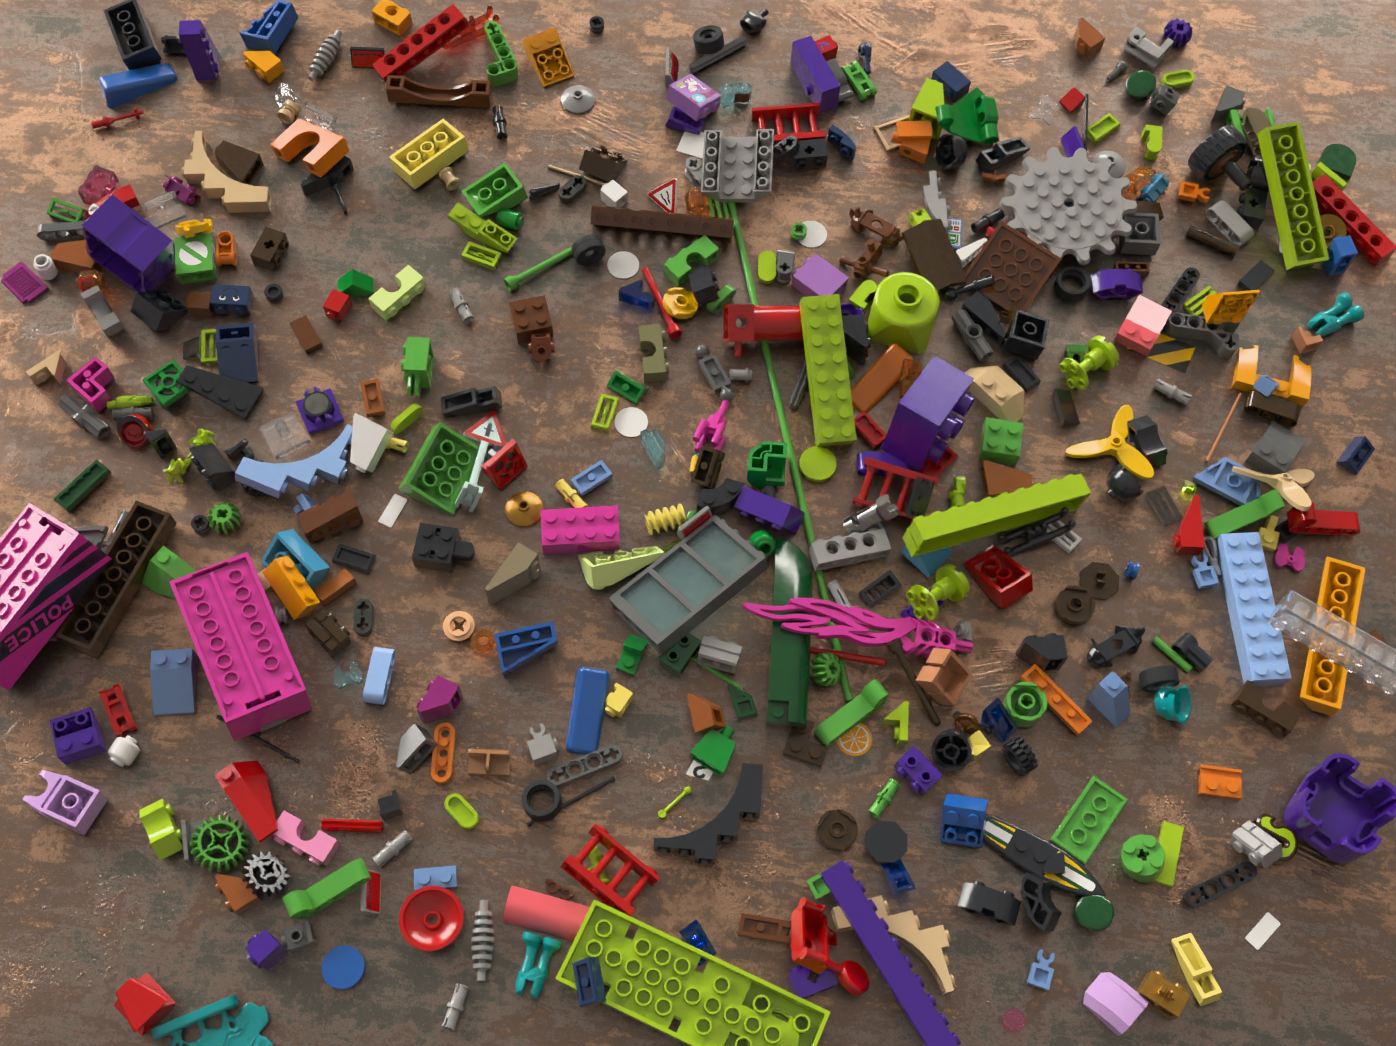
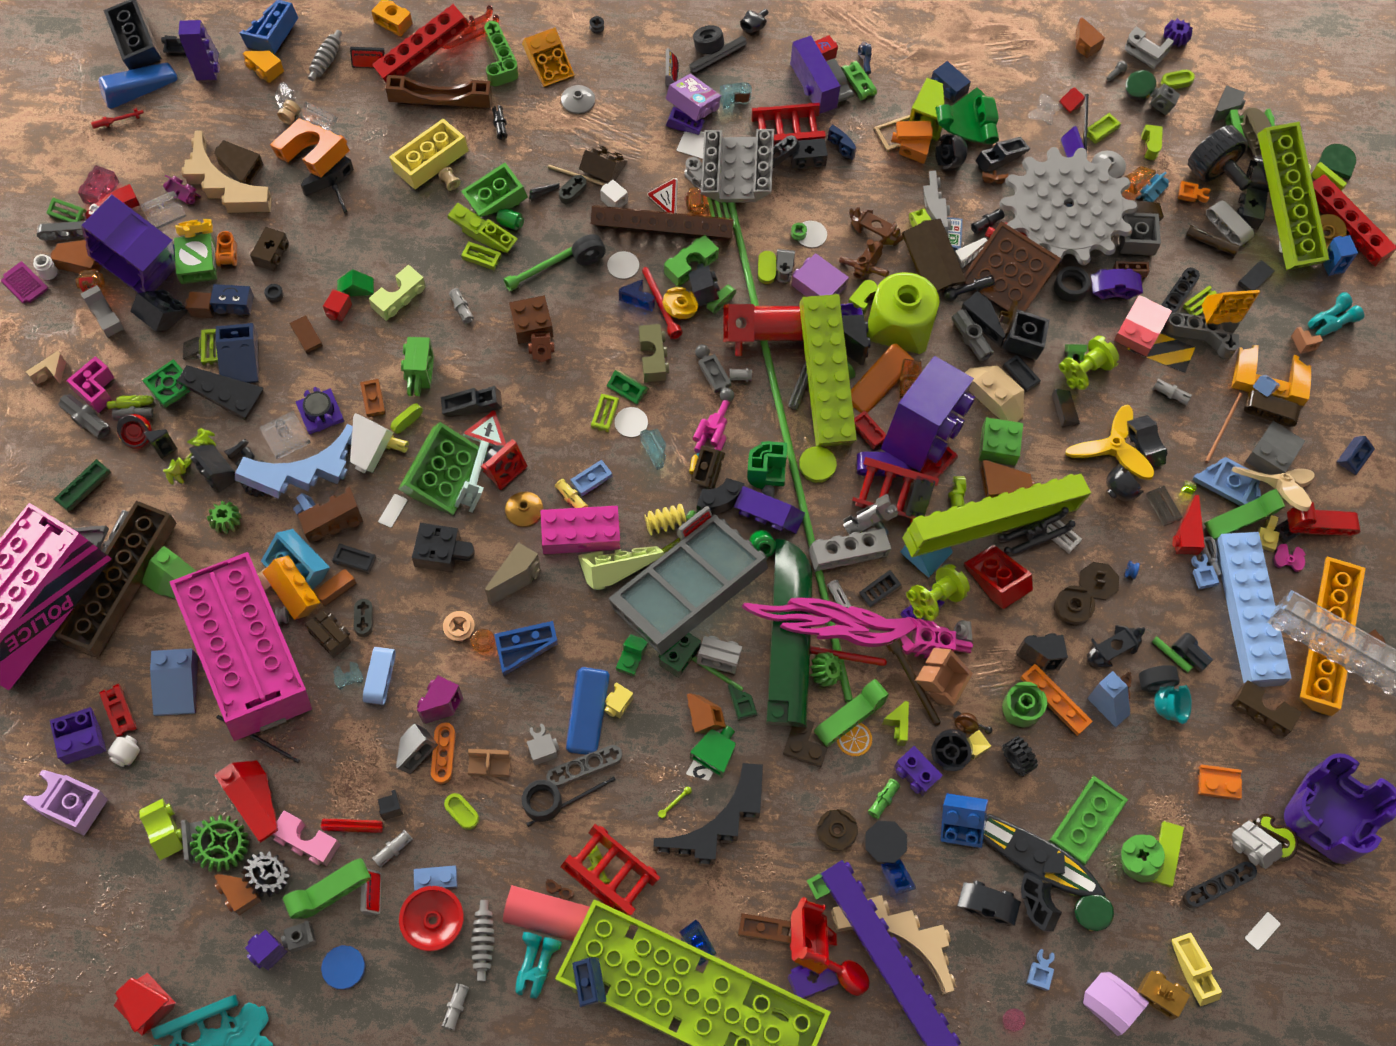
(198, 519): black bush -> none
(999, 720): clear blue slope -> none

